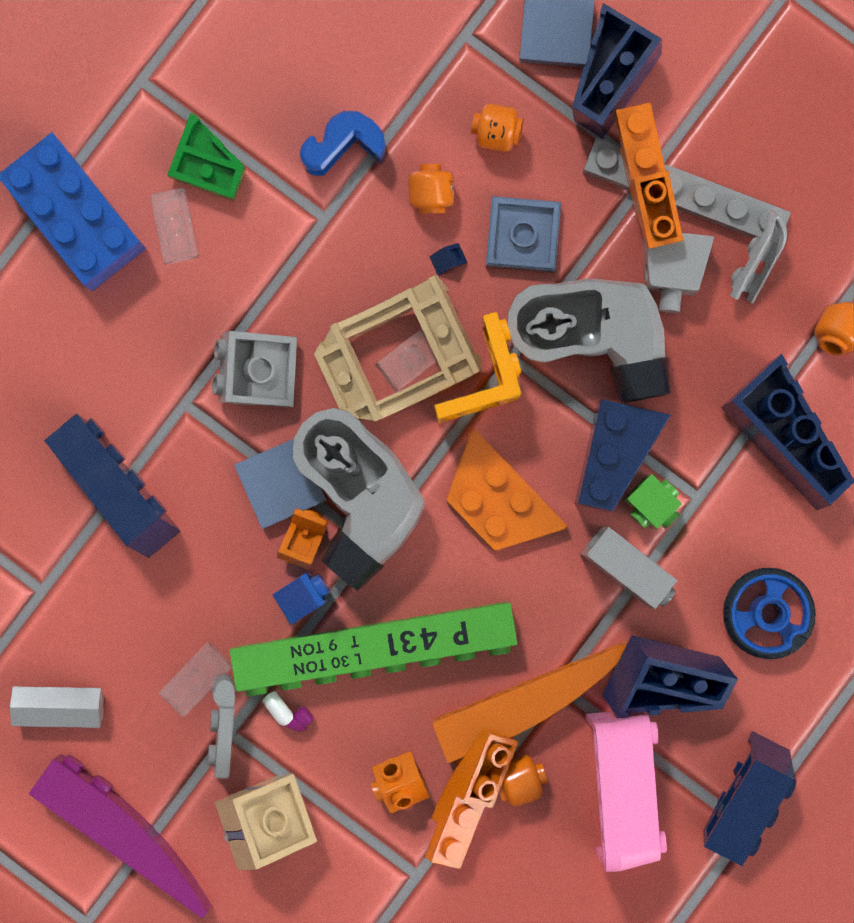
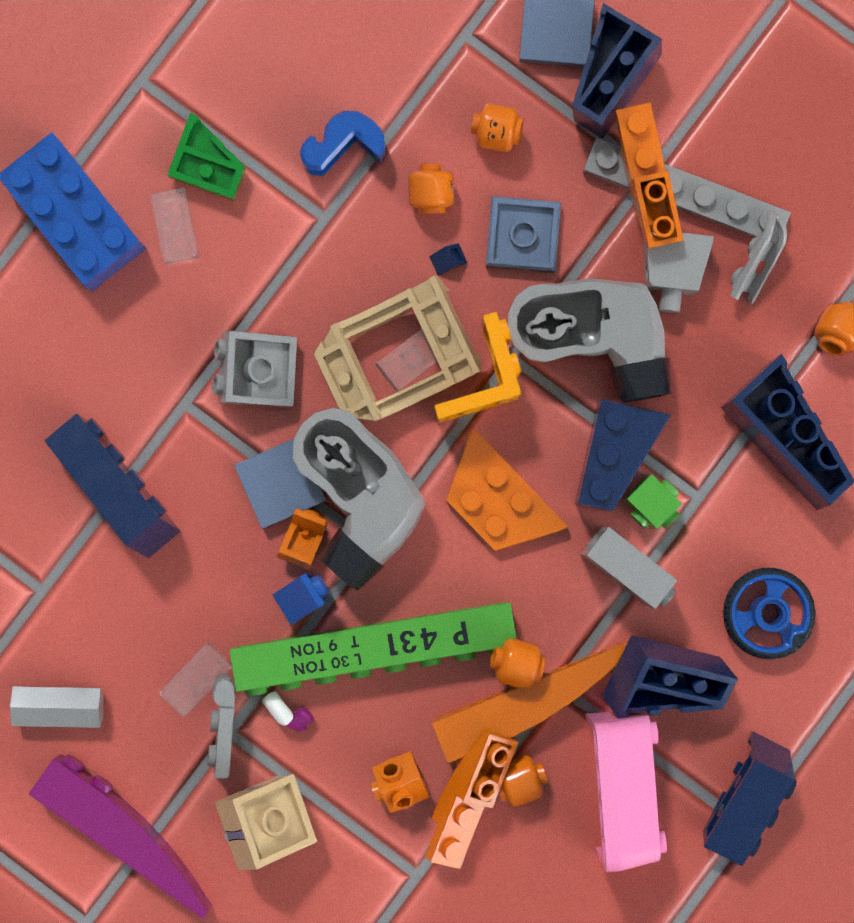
(517, 663): none -> orange head

